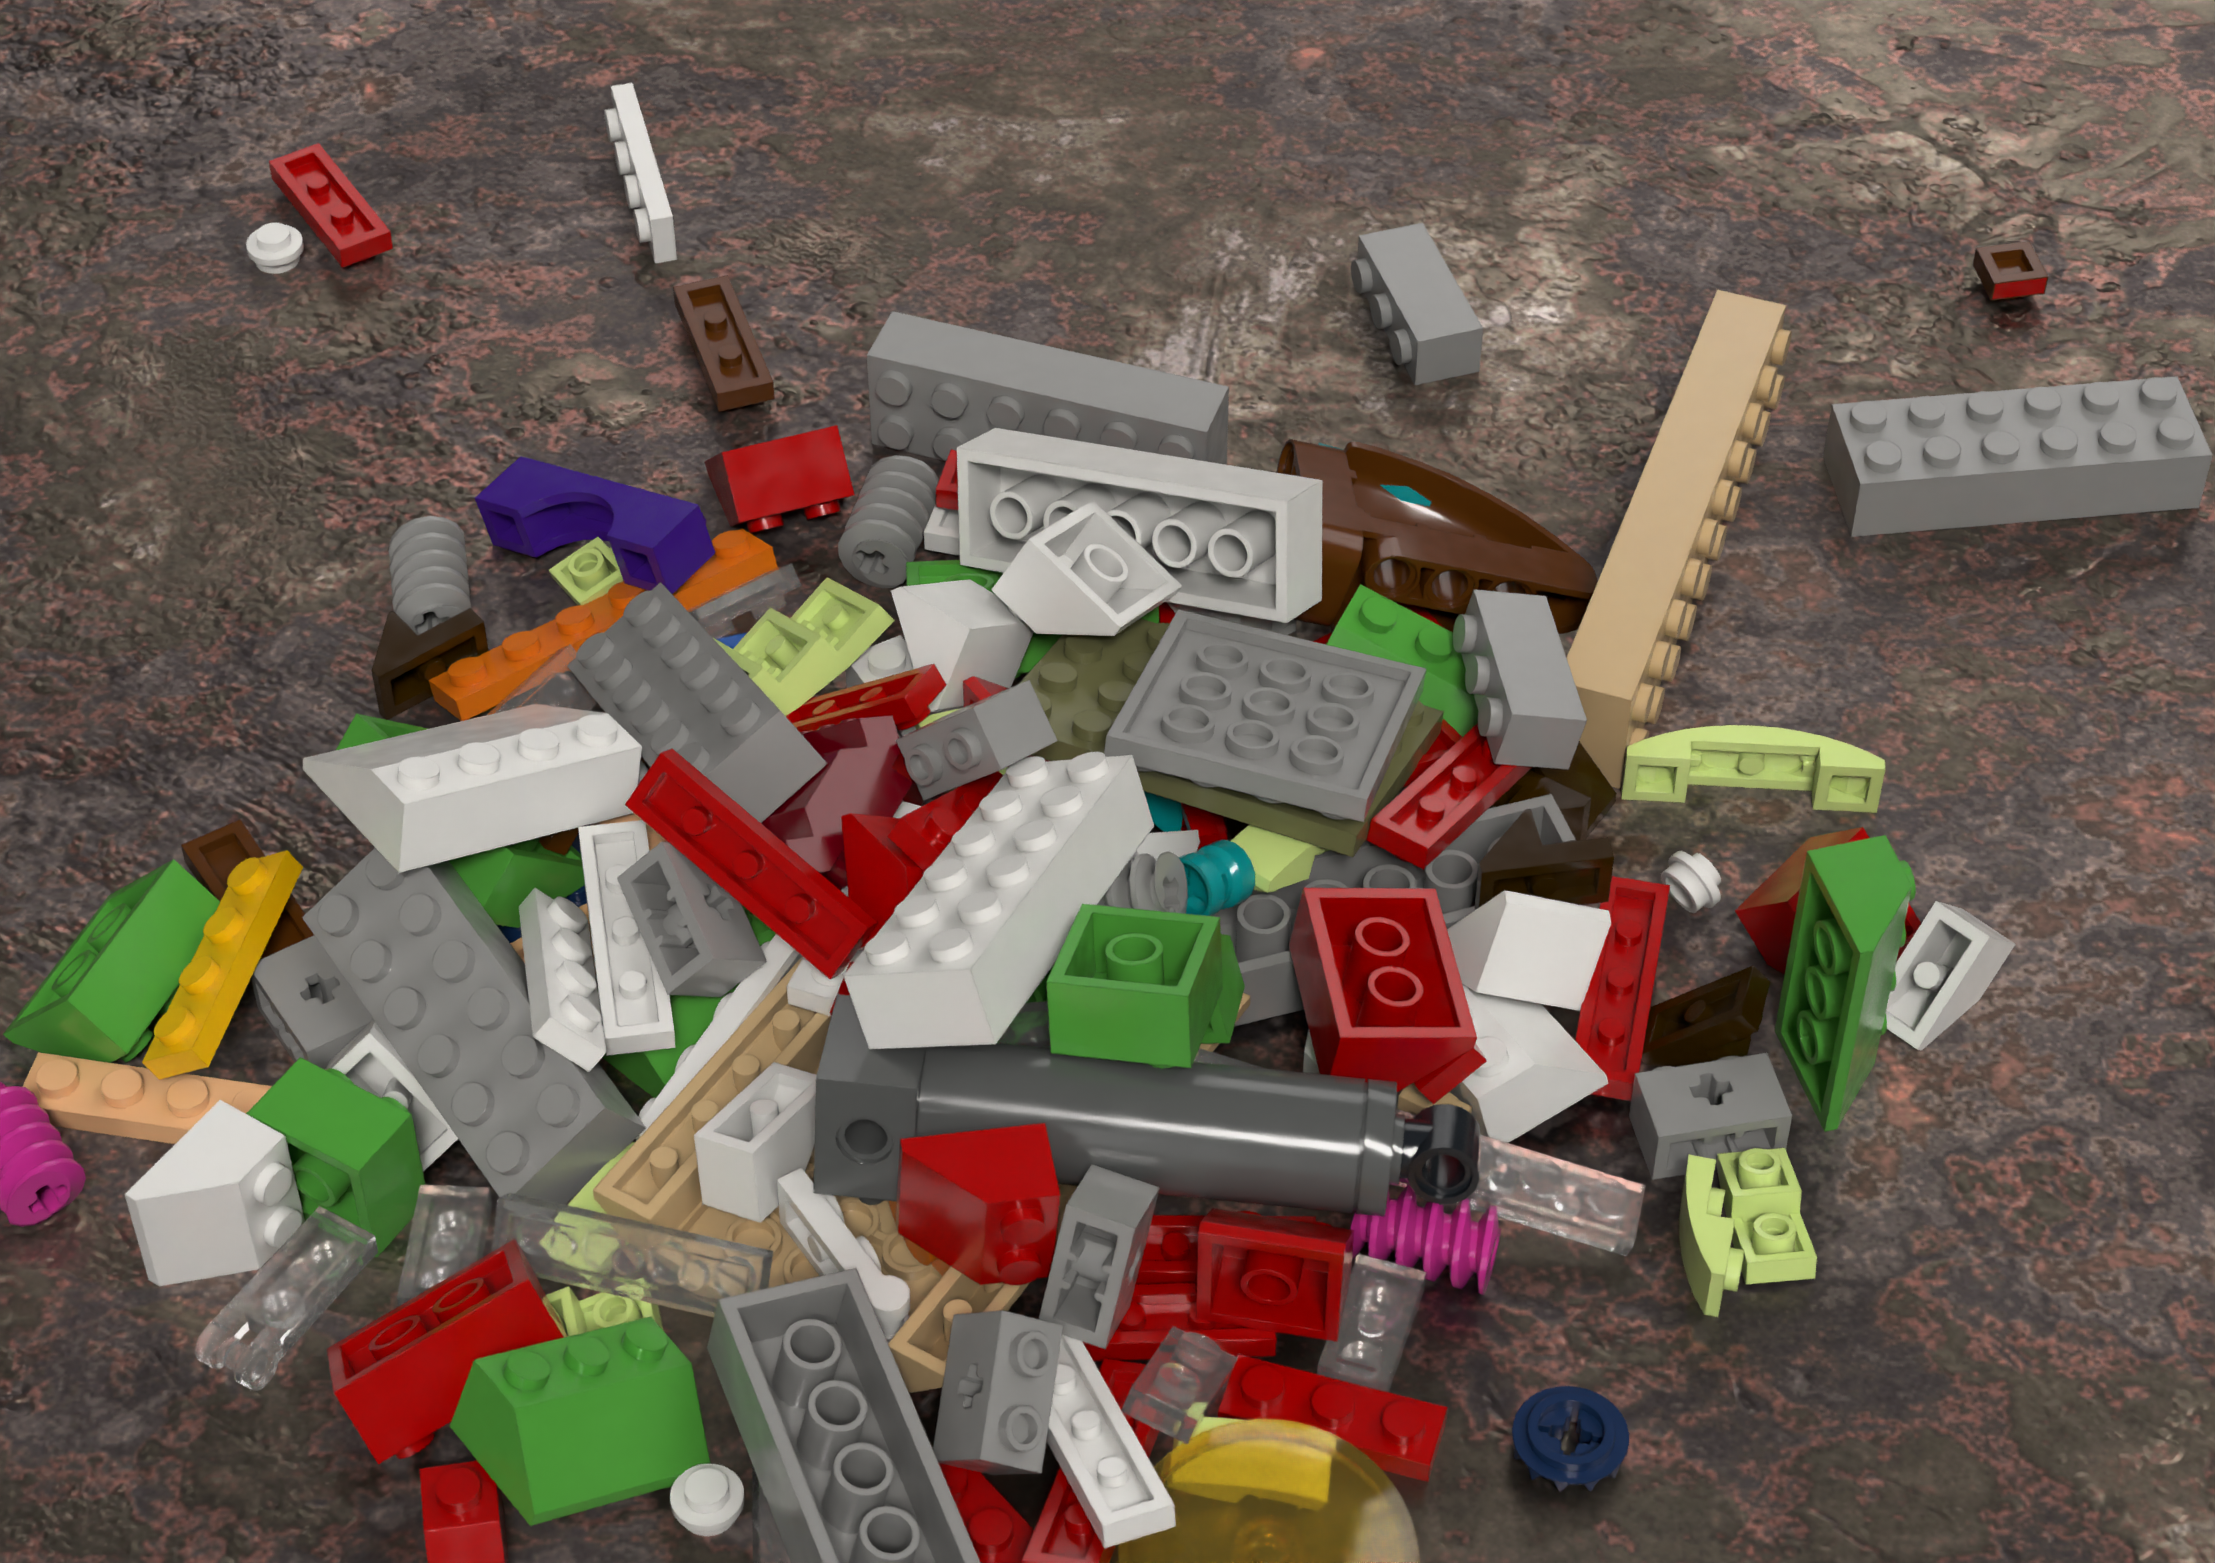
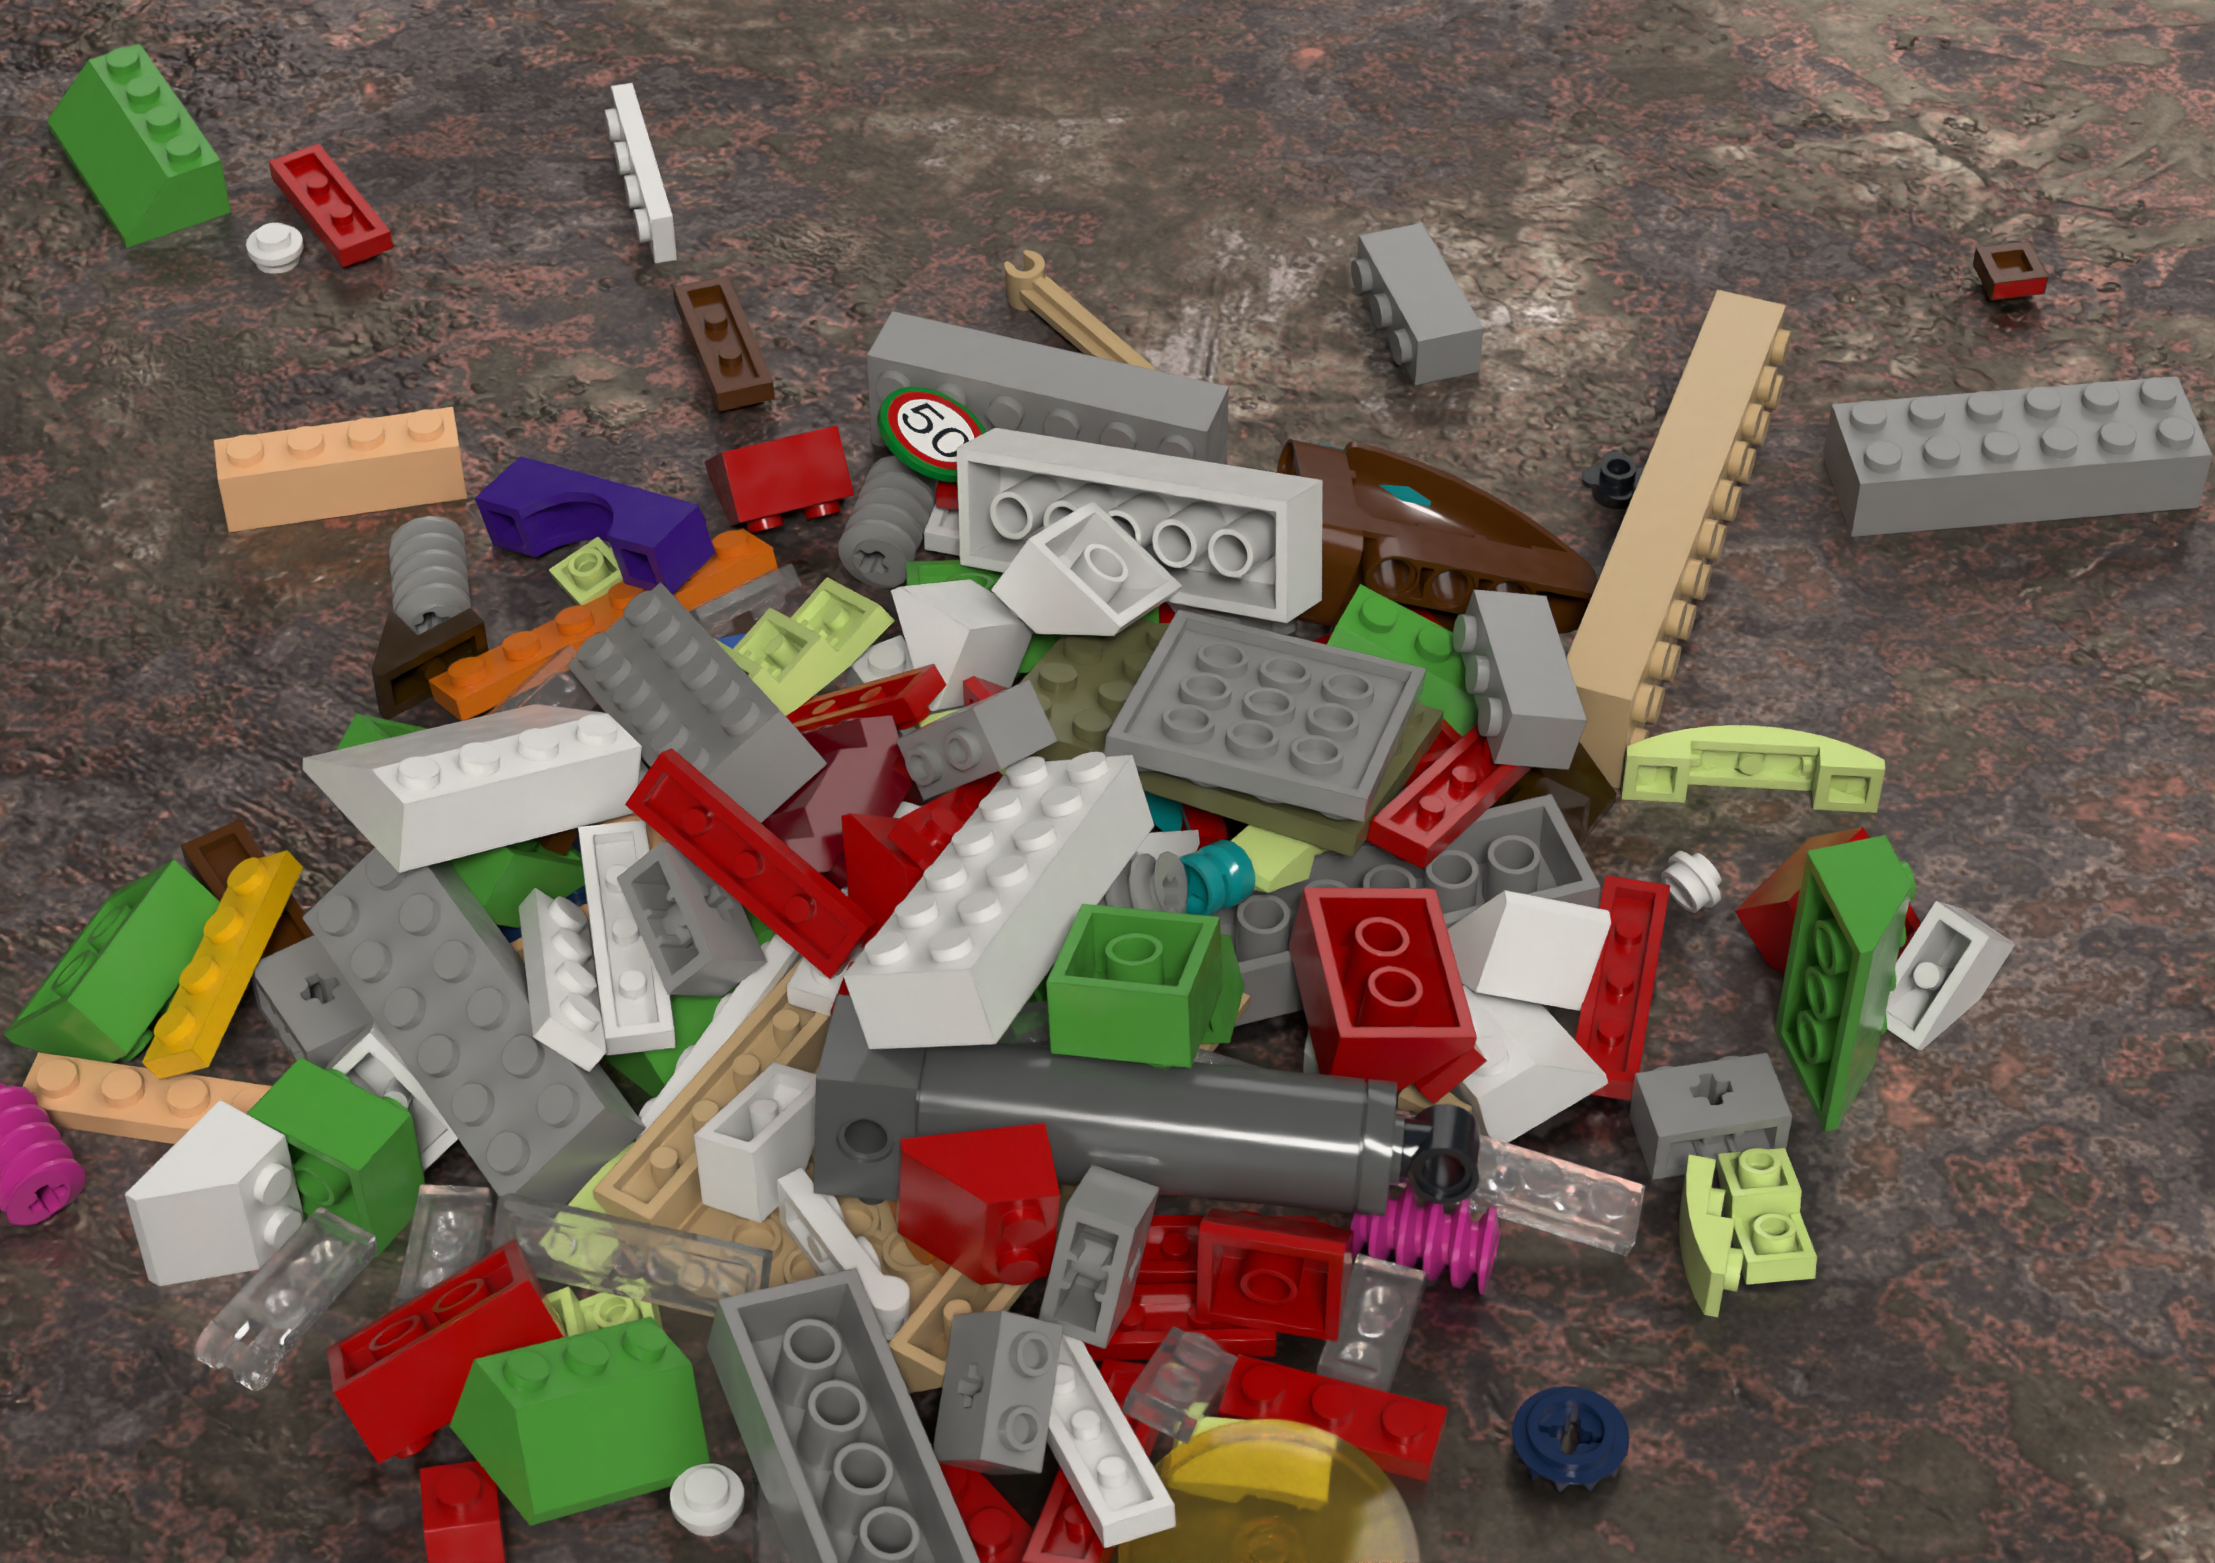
(138, 148): none -> bright green slope
(339, 469): none -> light nougat slope
(926, 429): none -> piece
(1037, 292): none -> tan piece
(1559, 871): dark brown slope -> none
(1613, 480): none -> black plate
(1707, 1021): dark brown slope -> none

